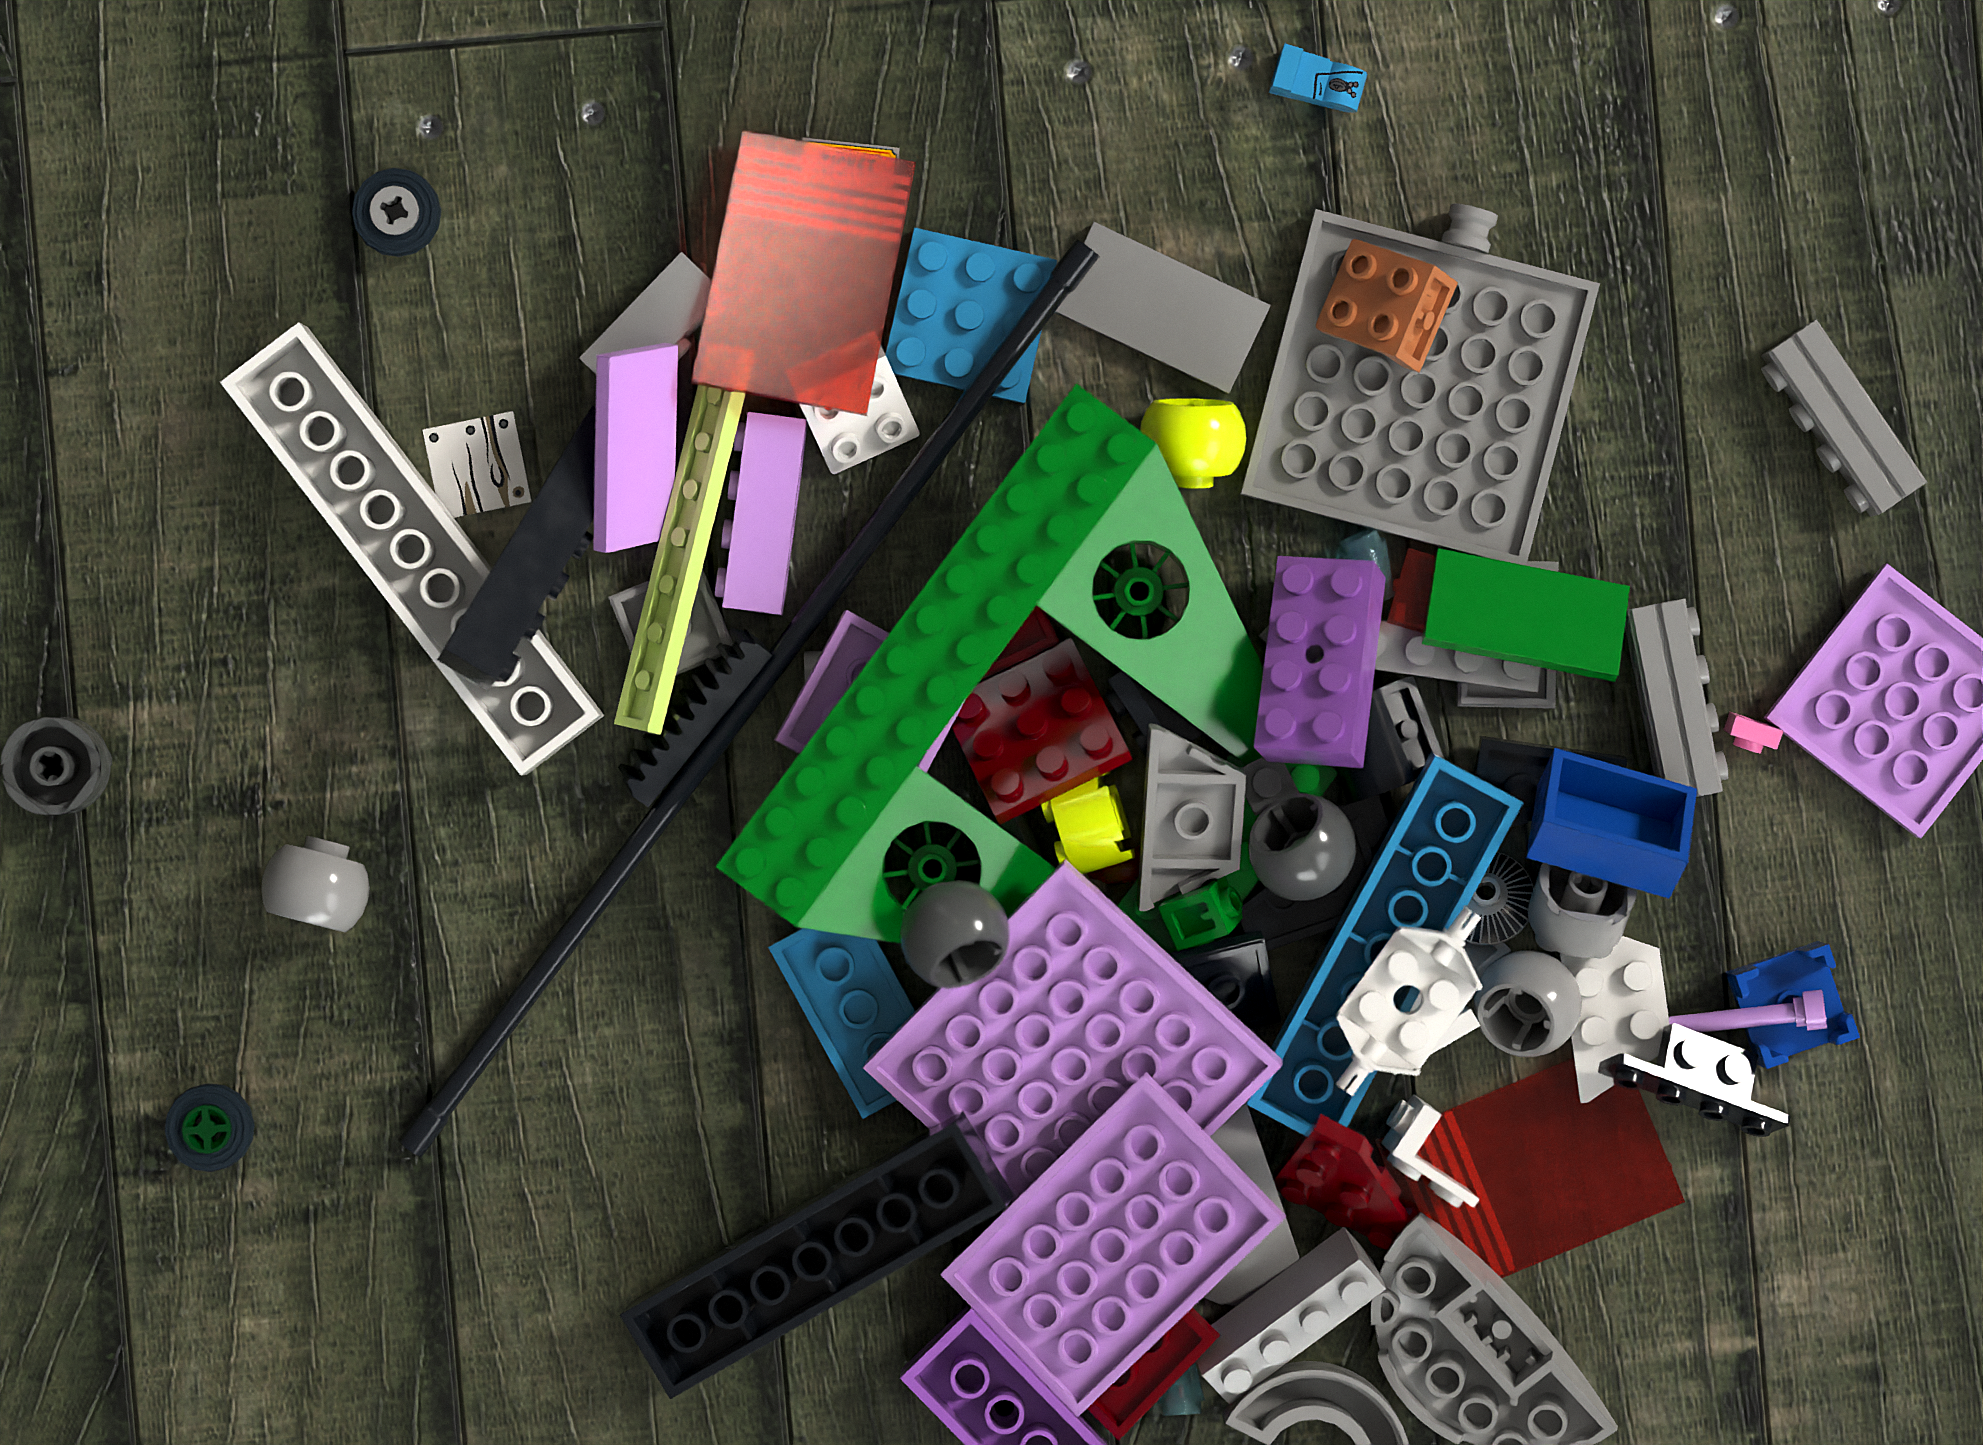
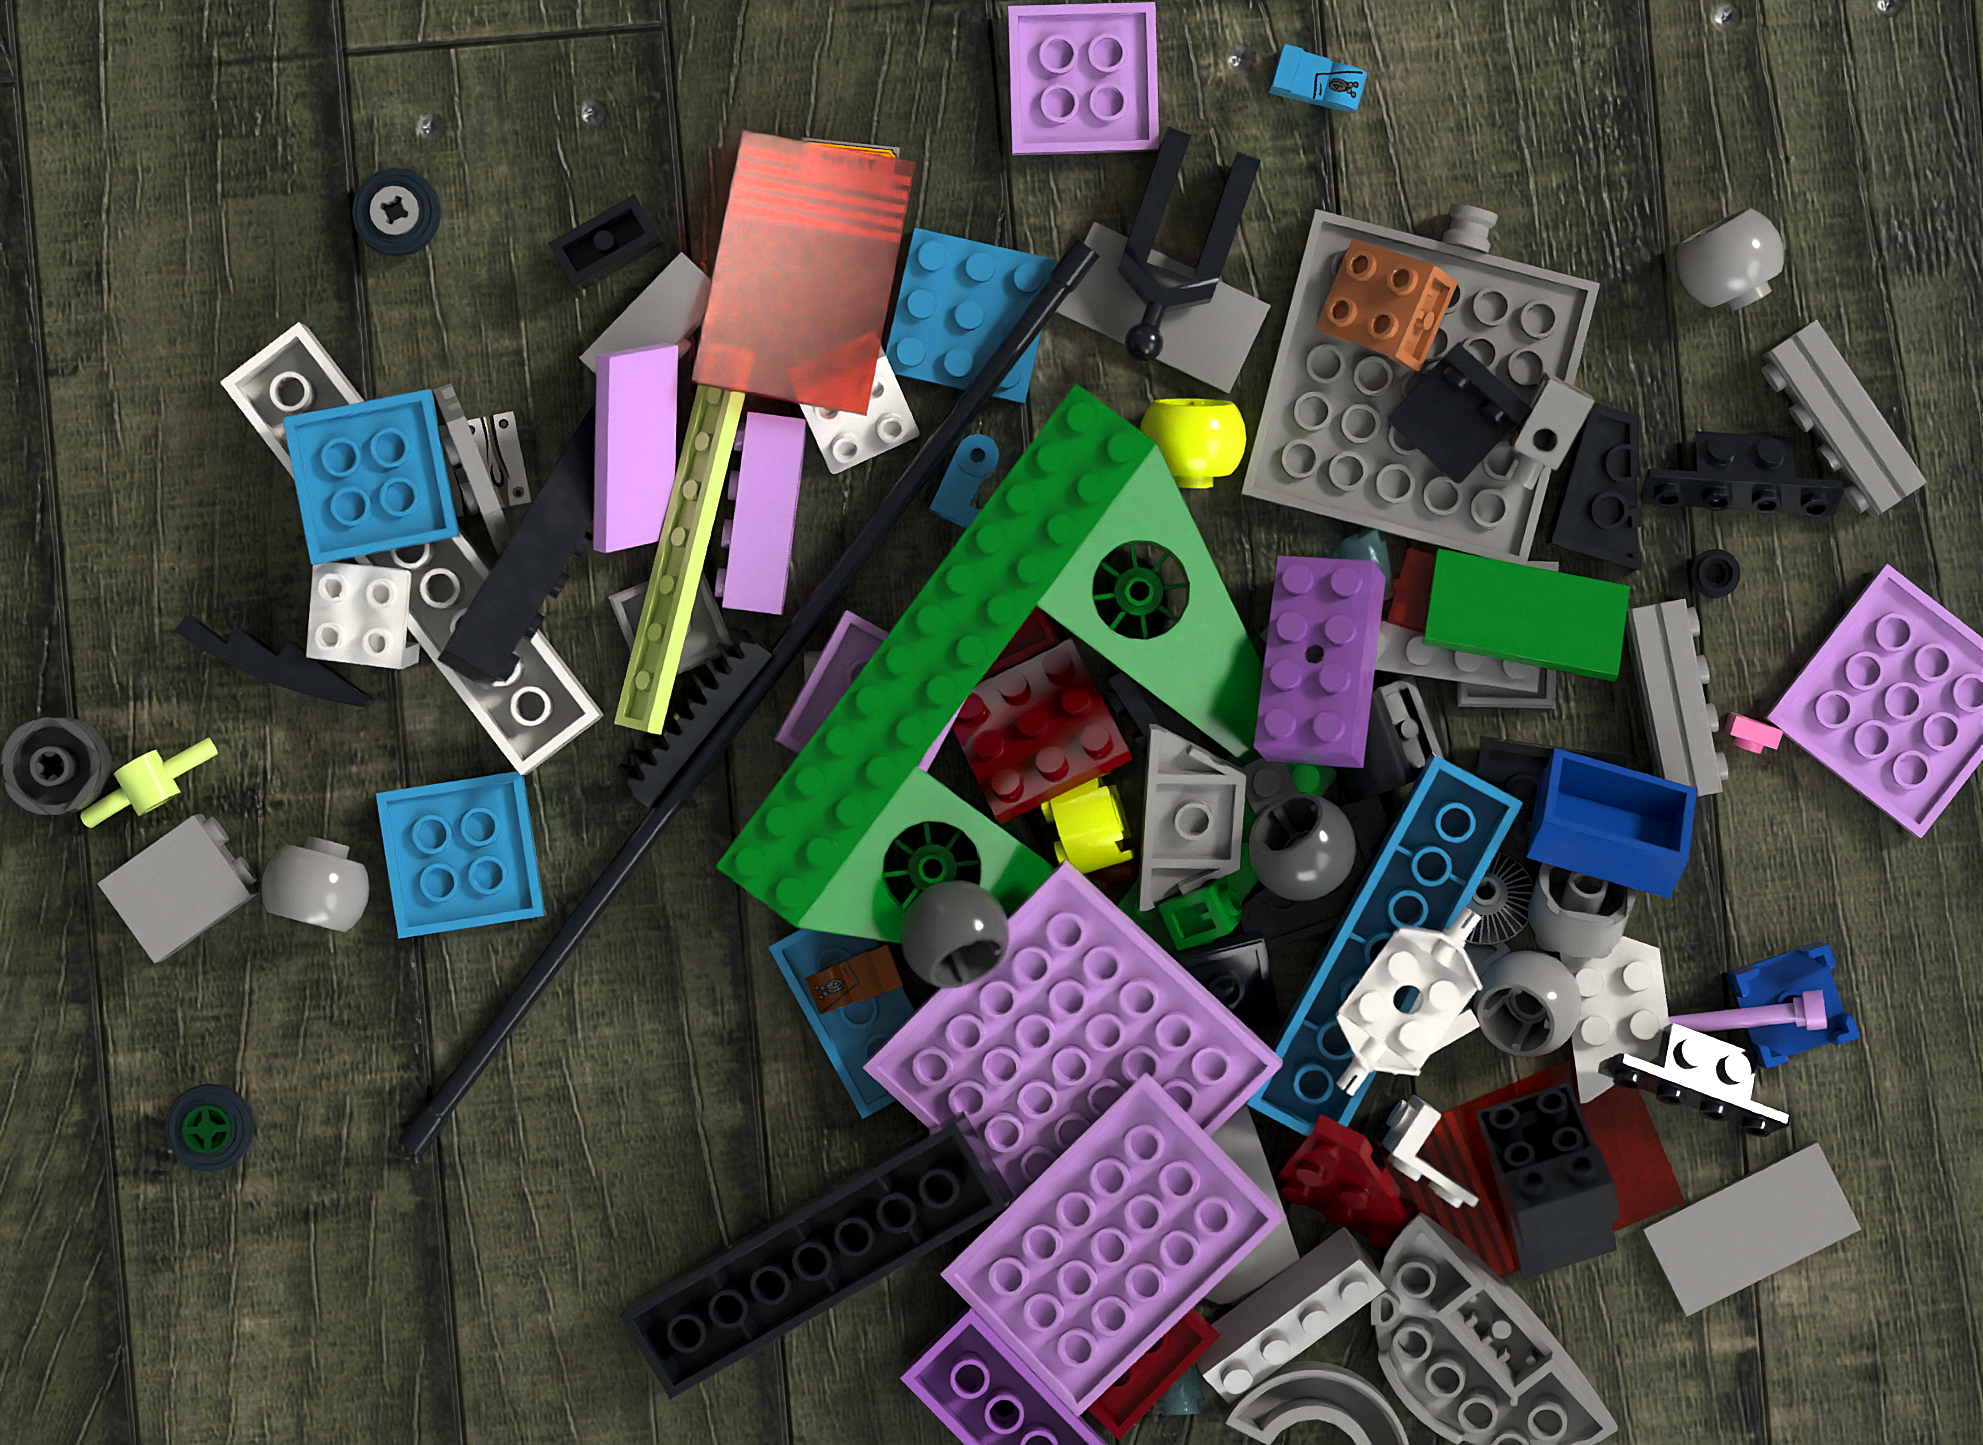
(148, 782): none -> yellowish green piece
(179, 886): none -> light grey brick
(287, 669): none -> black slope
(360, 615): none -> white bracket
(371, 477): none -> dark azure plate
(460, 854): none -> dark azure plate
(464, 453): none -> light grey wing
(605, 243): none -> black brick
(855, 979): none -> reddish brown leg
(972, 462): none -> dark azure leg
(1083, 78): none -> lavender plate
(1160, 287): none -> black piece
(1458, 413): none -> black bracket
(1549, 1180): none -> black brick
(1554, 407): none -> light grey torso
(1599, 492): none -> black wing
(1730, 570): none -> black plate
(1731, 260): none -> light grey wheel
(1742, 475): none -> black bracket
(1751, 1228): none -> light grey tile

